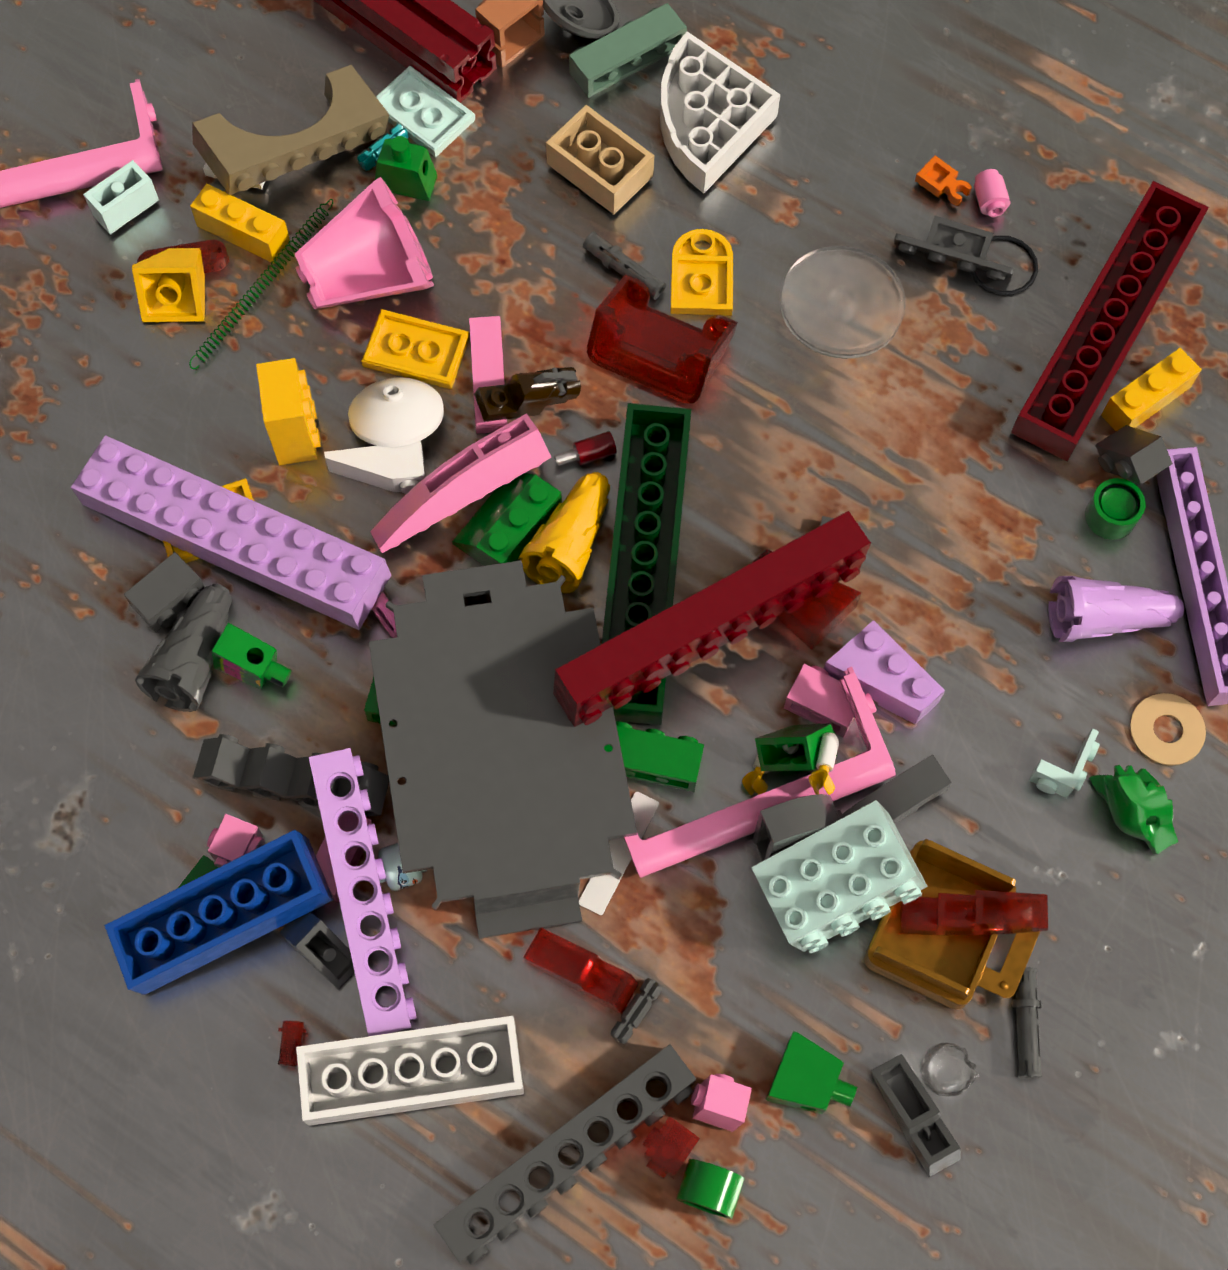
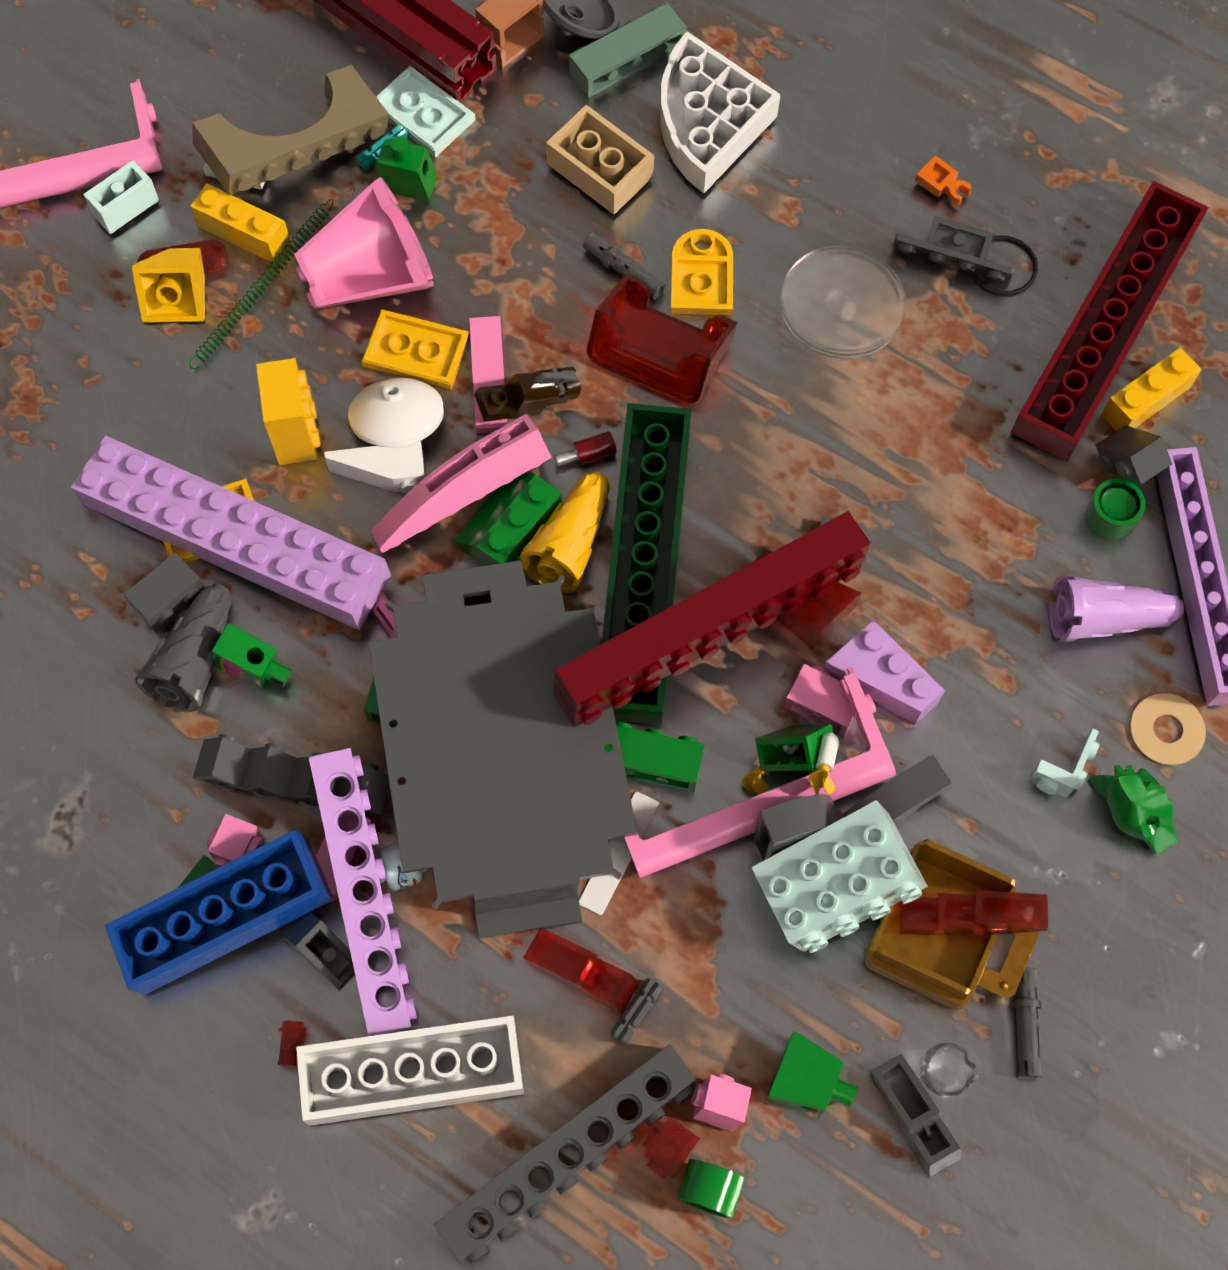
(991, 193): bright pink brick -> none

